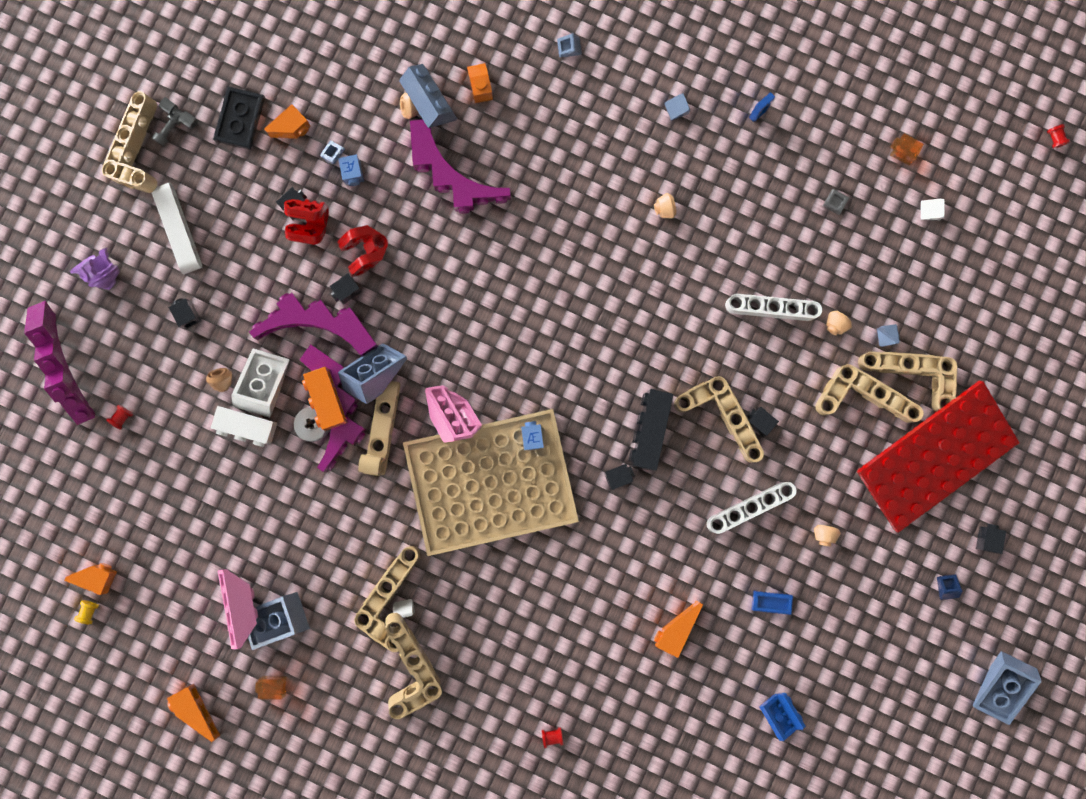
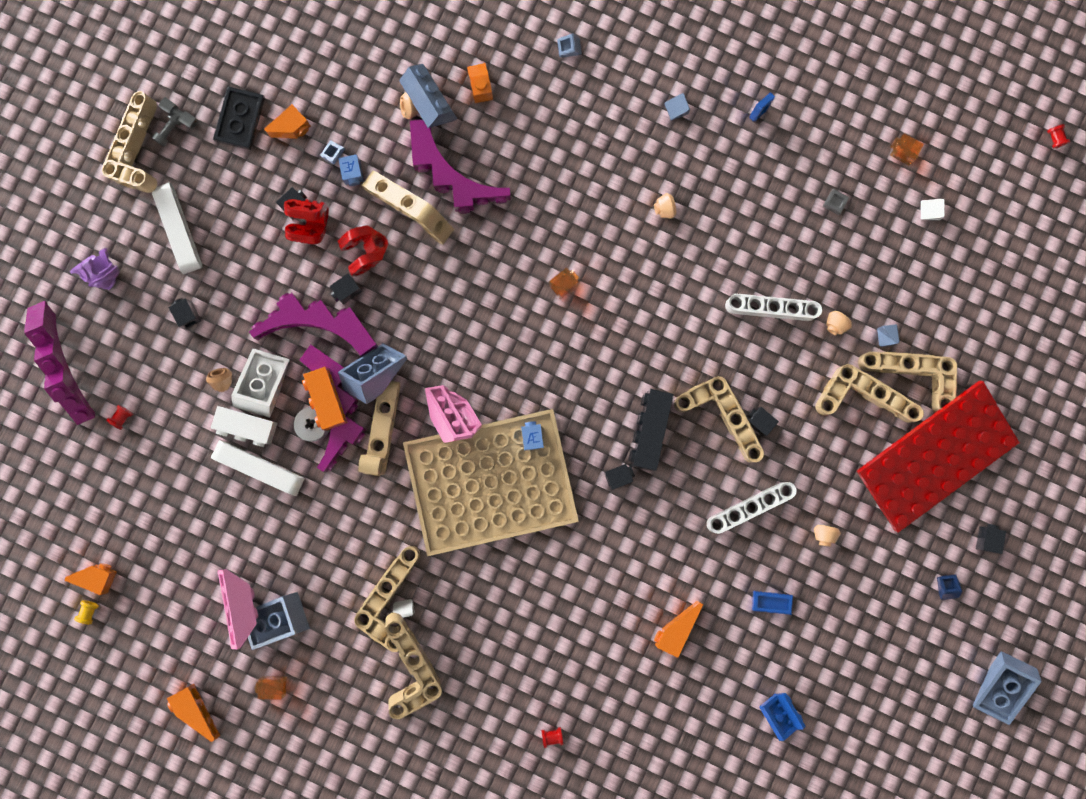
(257, 468): none -> white beam
(409, 205): none -> tan beam
(564, 282): none -> clear orange brick

